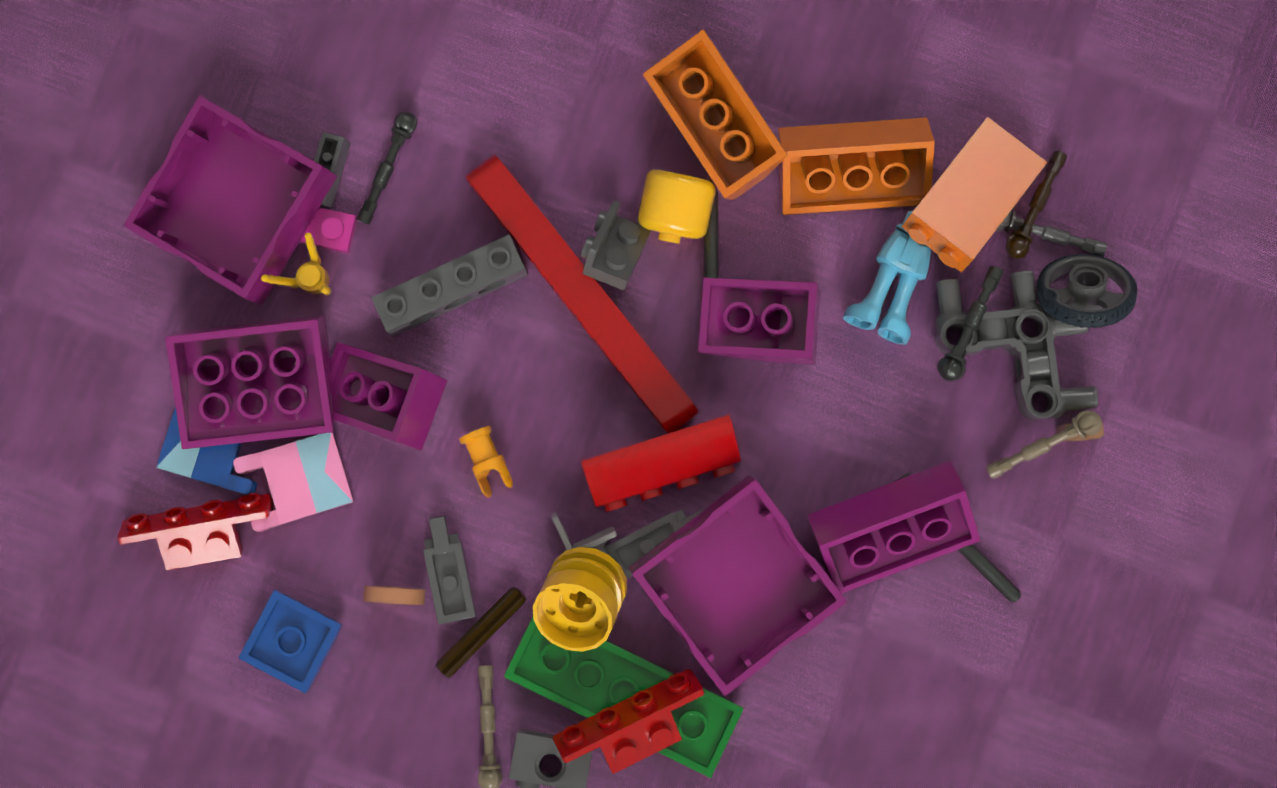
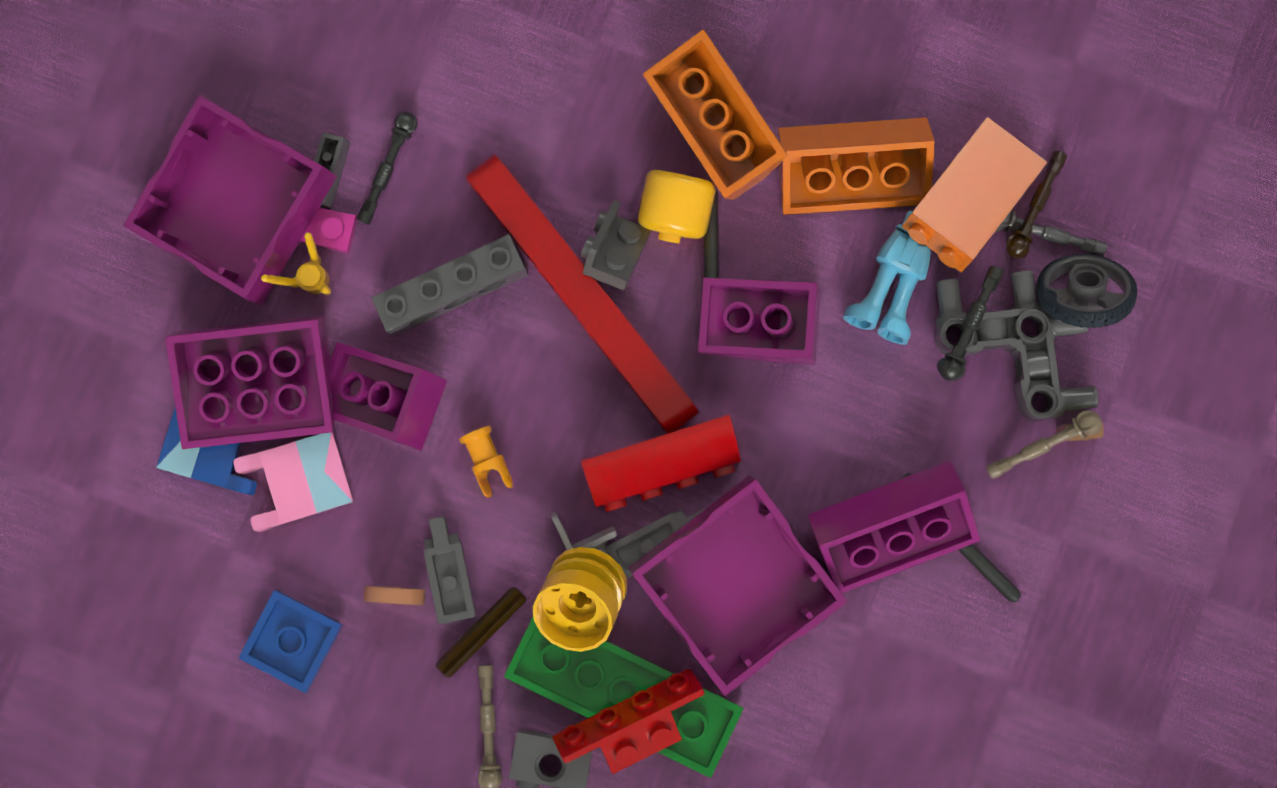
(198, 532): bracket -> none

